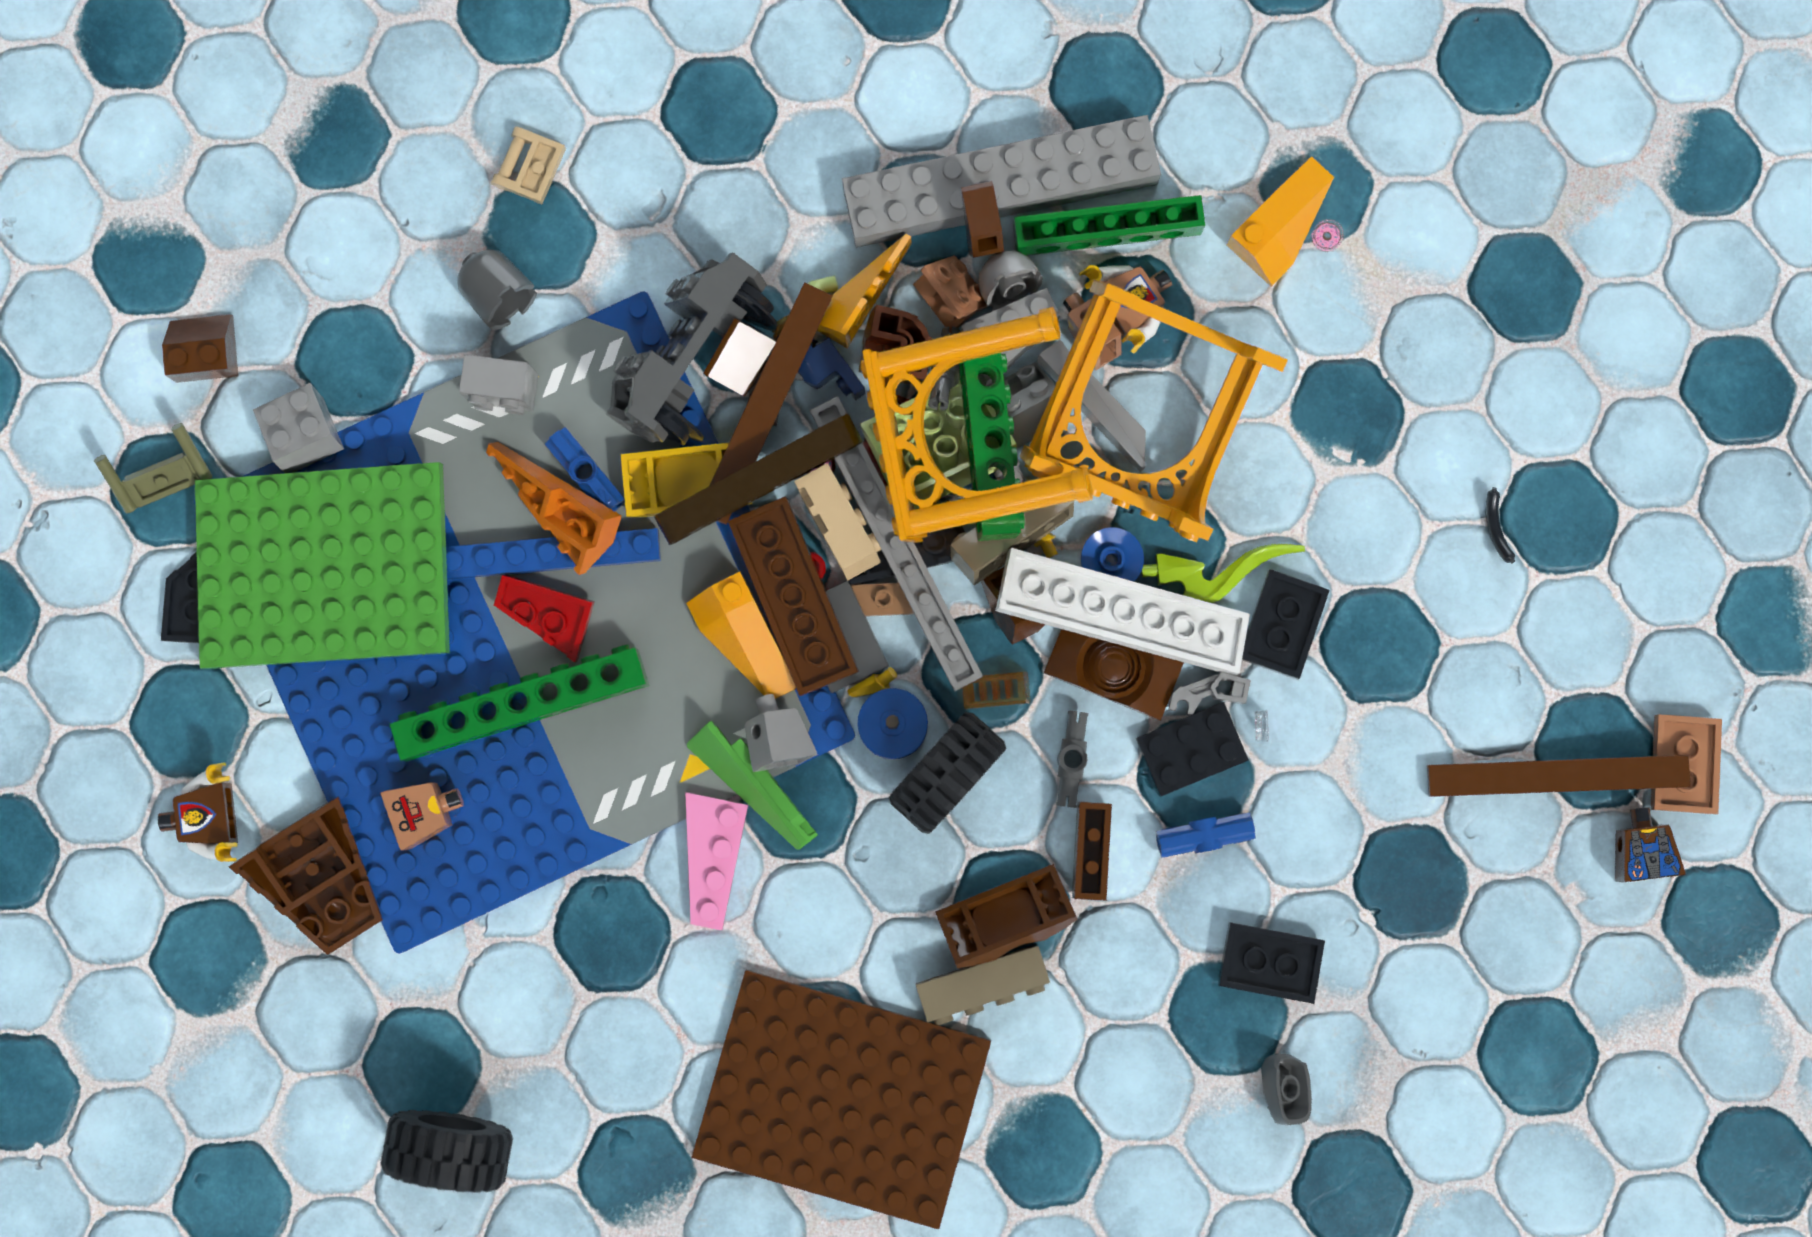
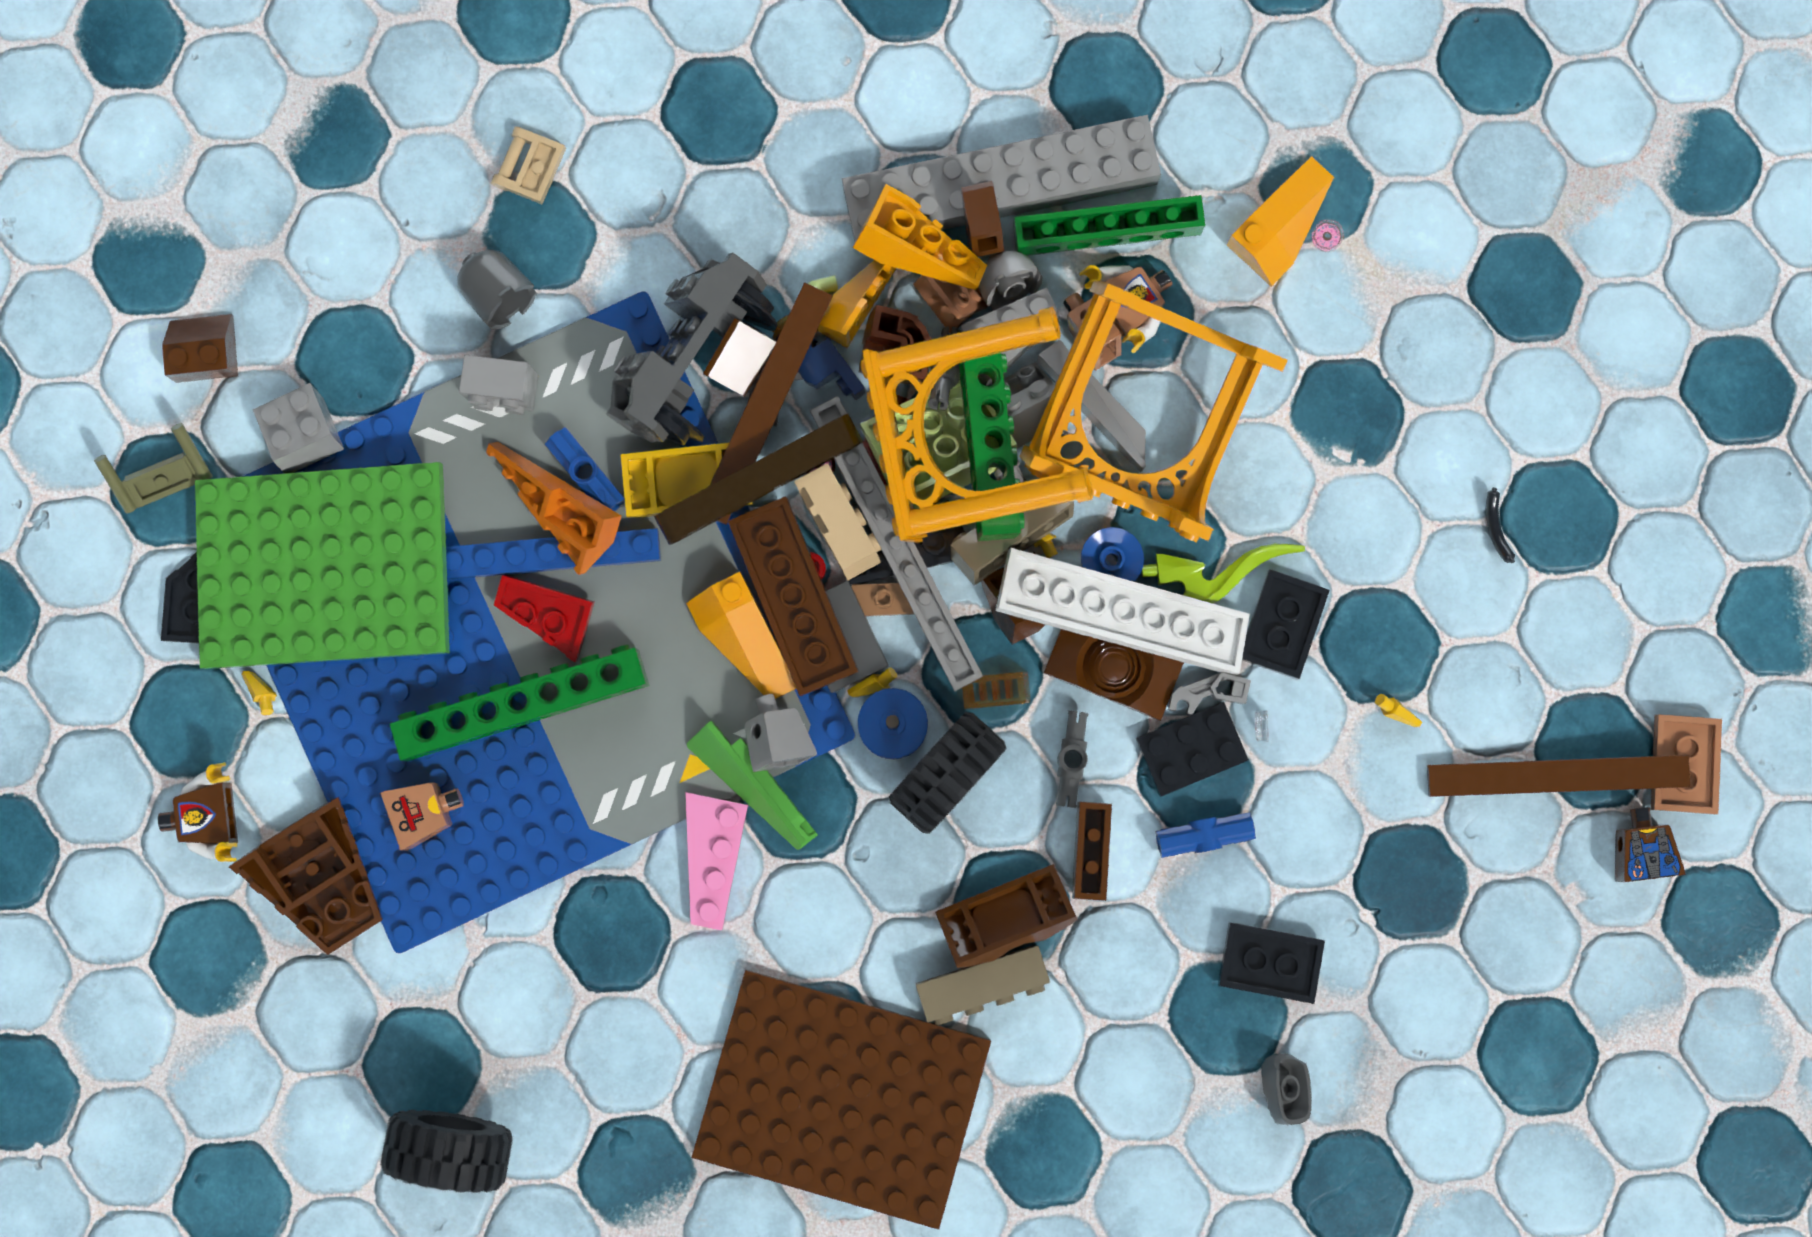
(260, 692): none -> yellow bar
(908, 240): none -> light orange wedge
(1395, 710): none -> yellow bar

